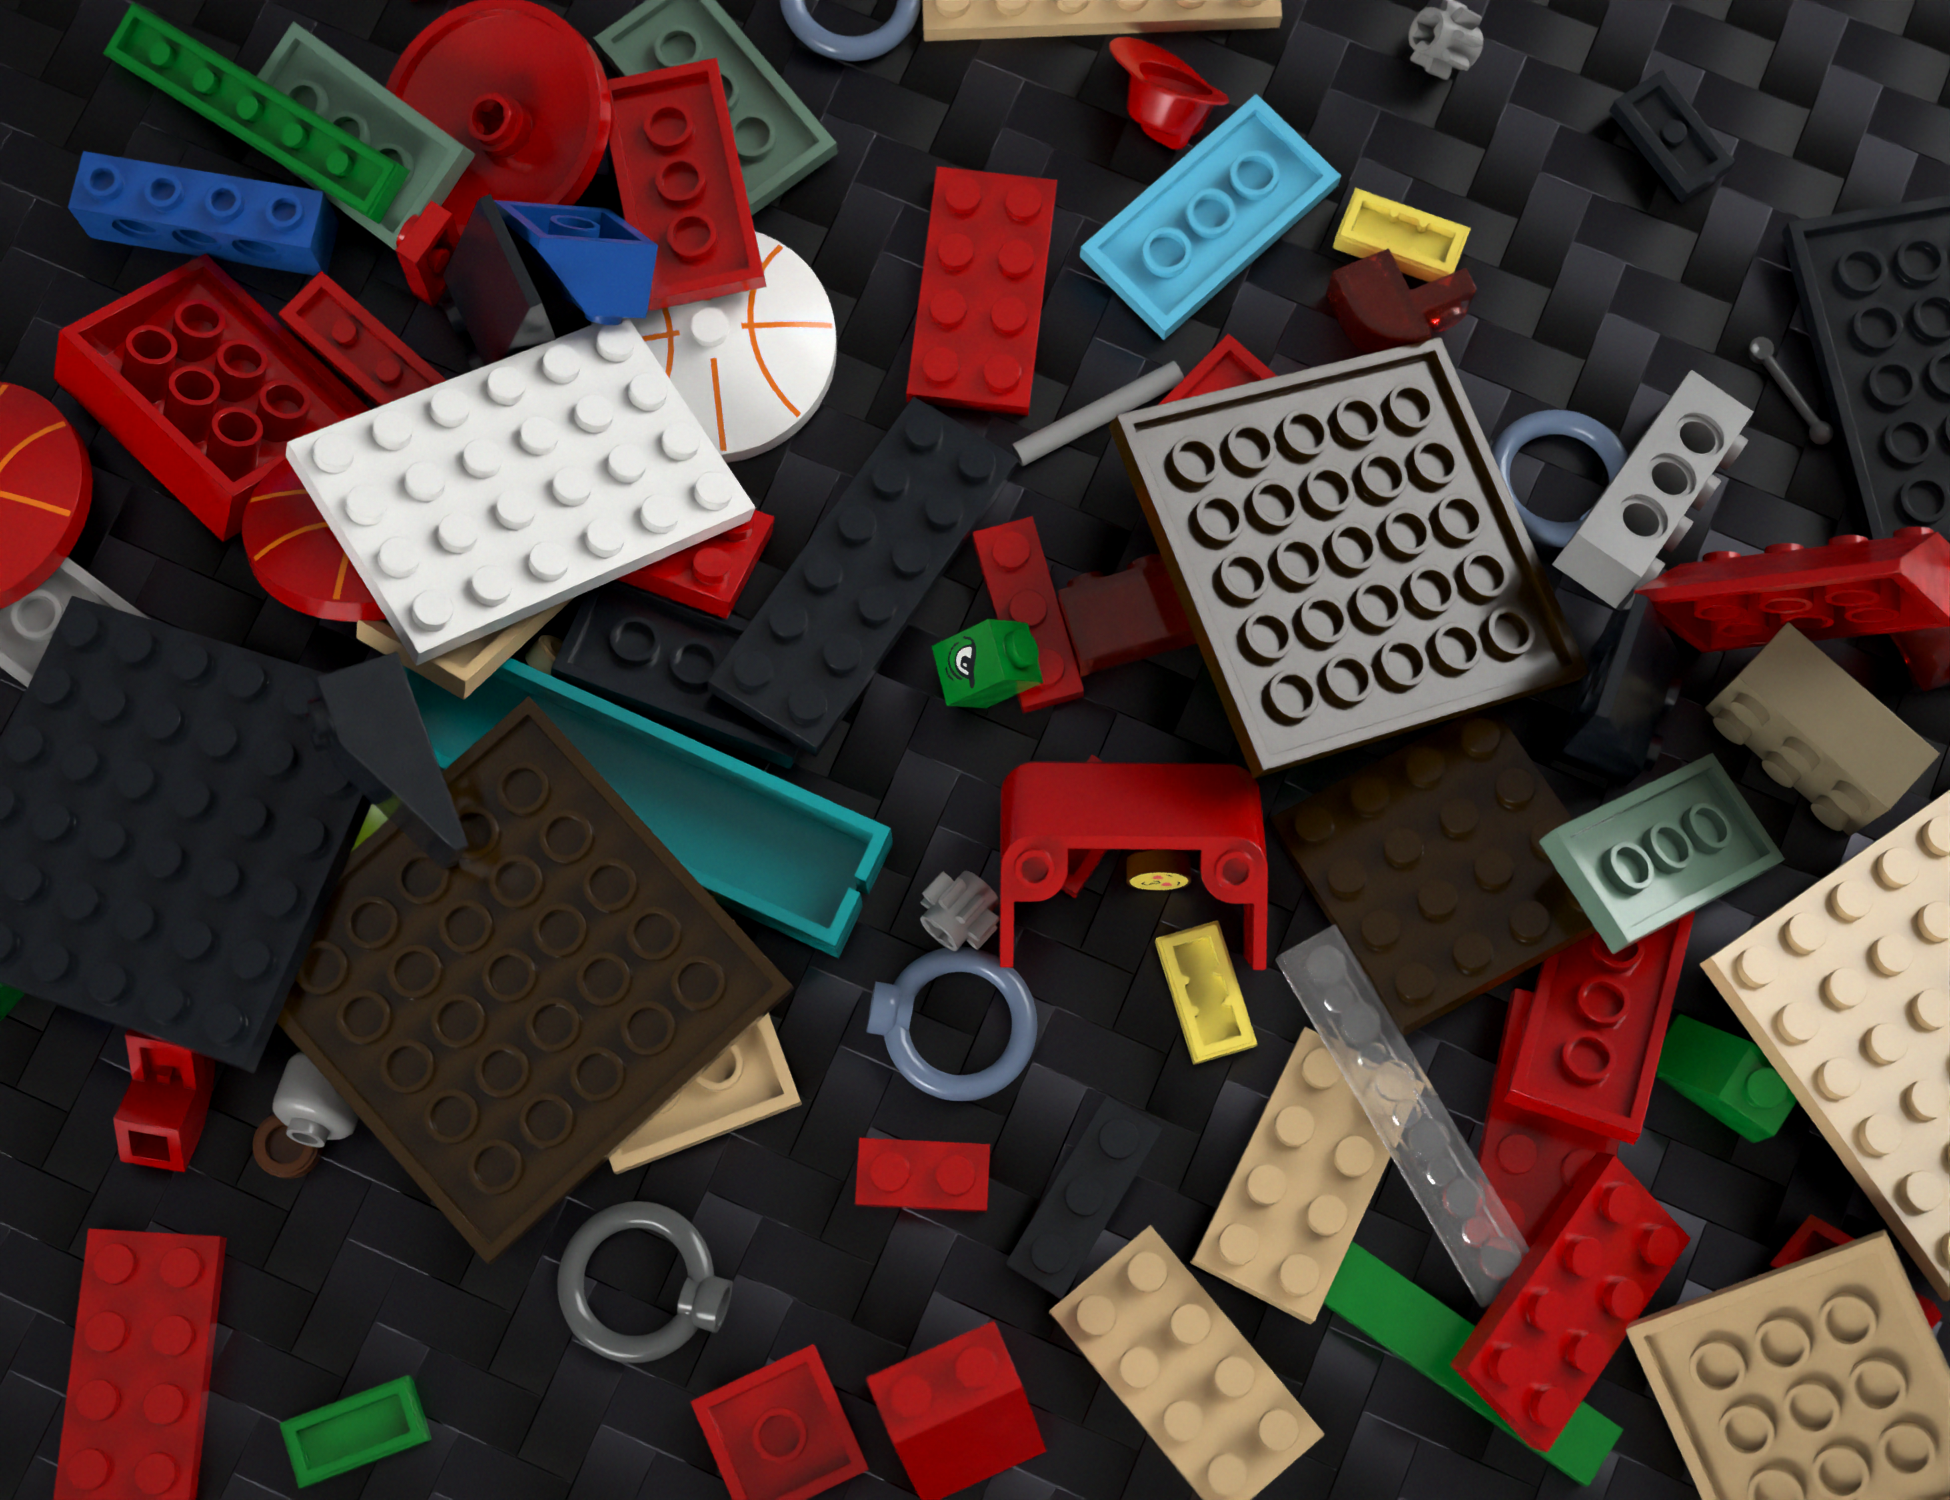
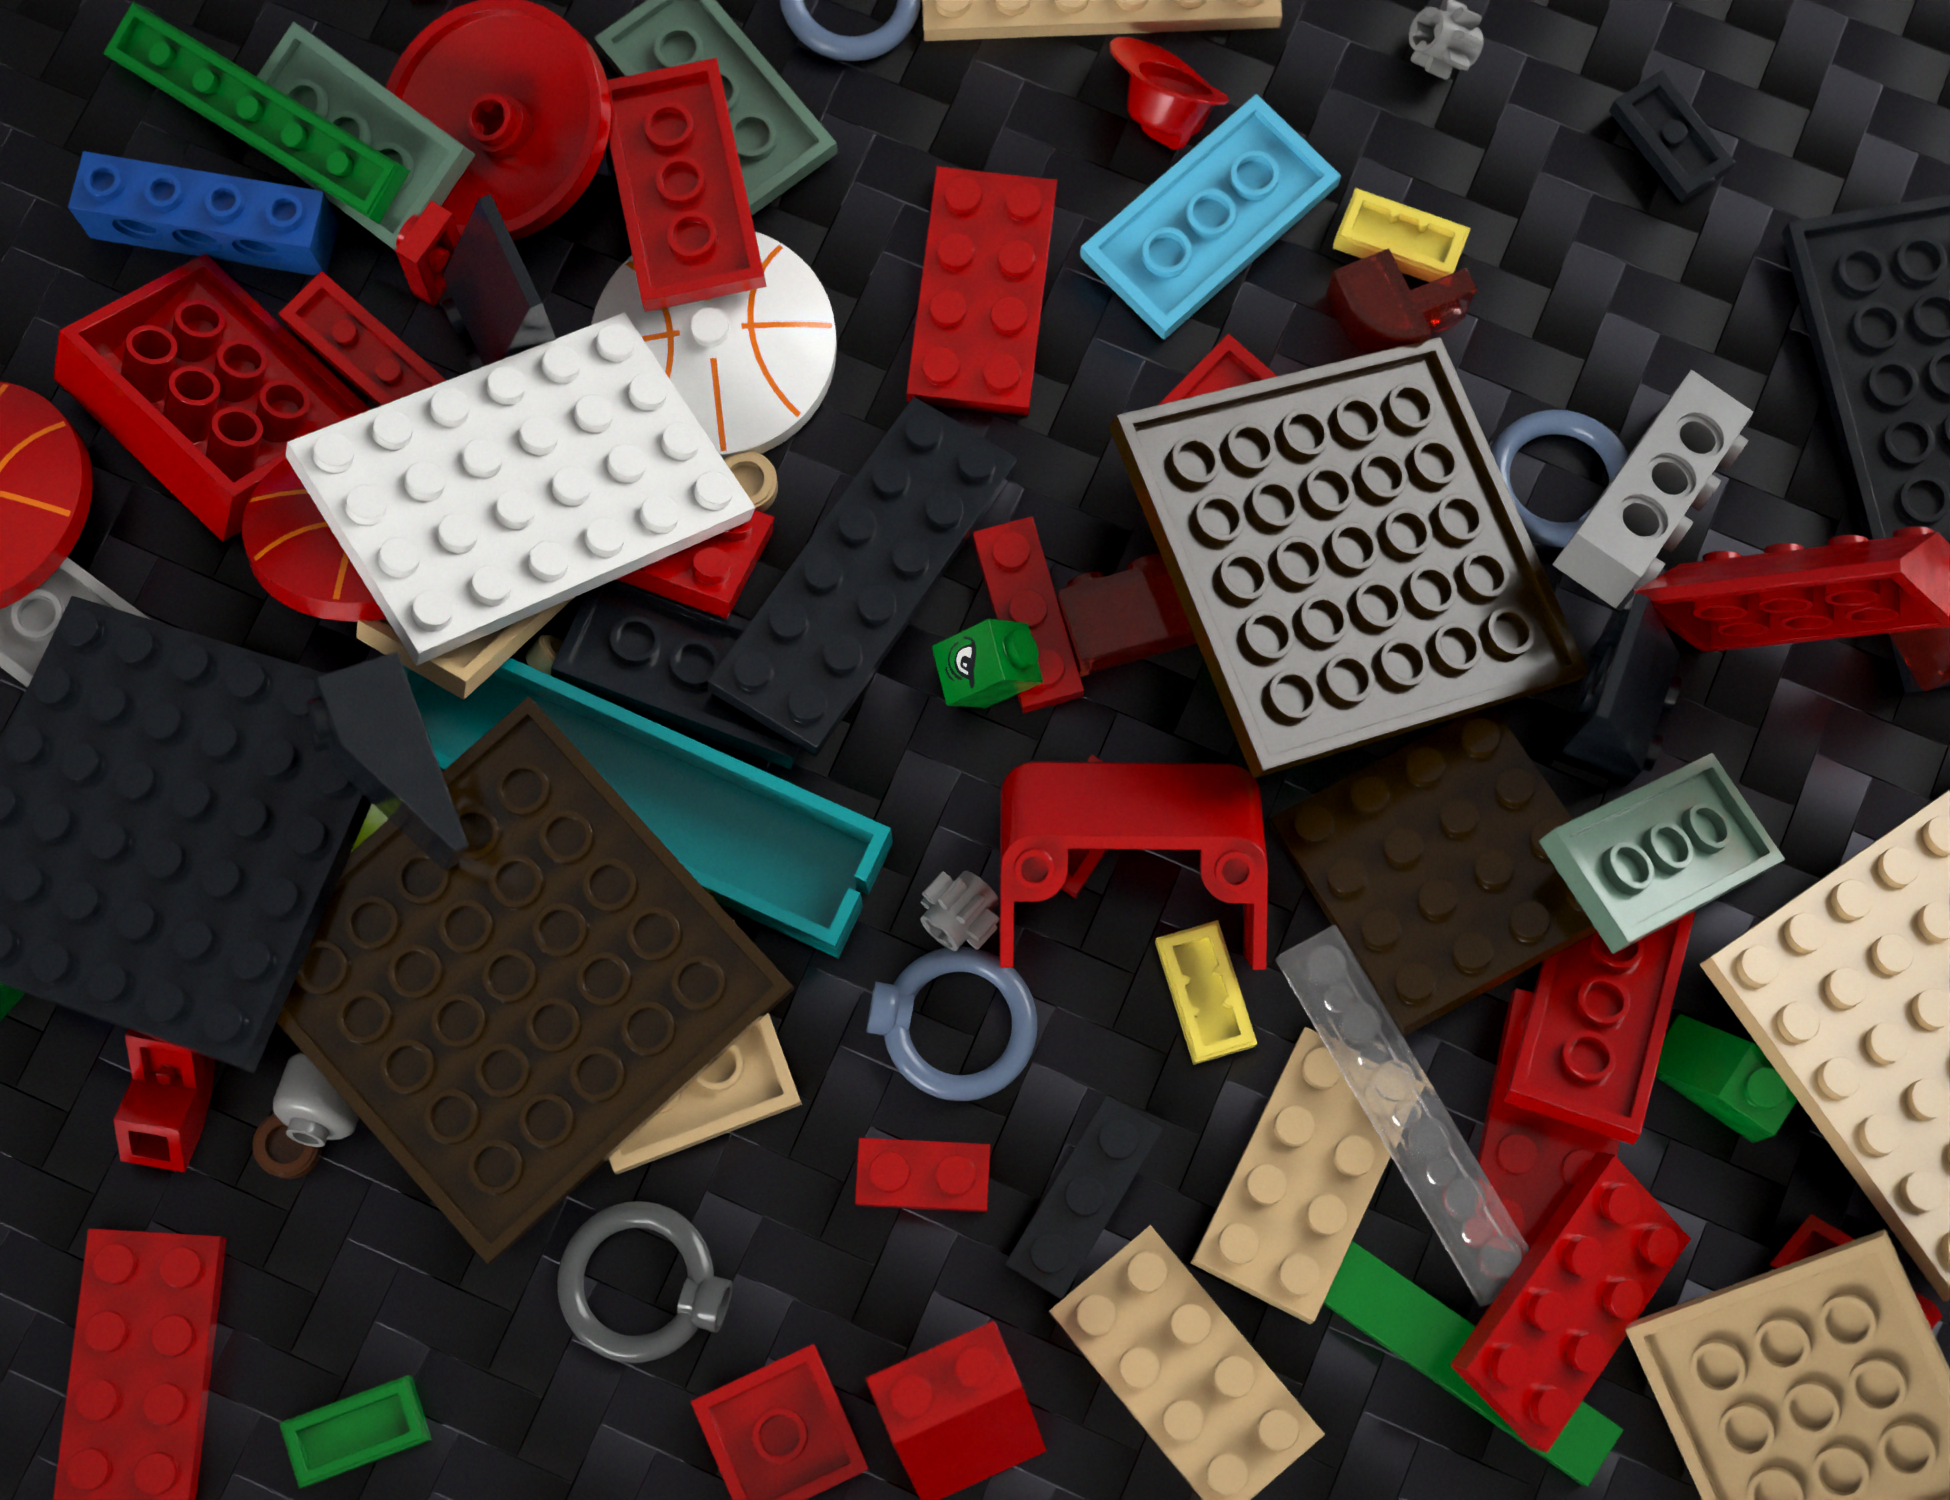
(586, 256): blue slope -> none
(756, 477): none -> tan tile
(1097, 413): light grey bar -> none
(1158, 870): reddish brown tile -> none
(1761, 352): dark grey hinge -> none
(1820, 732): dark tan brick -> none

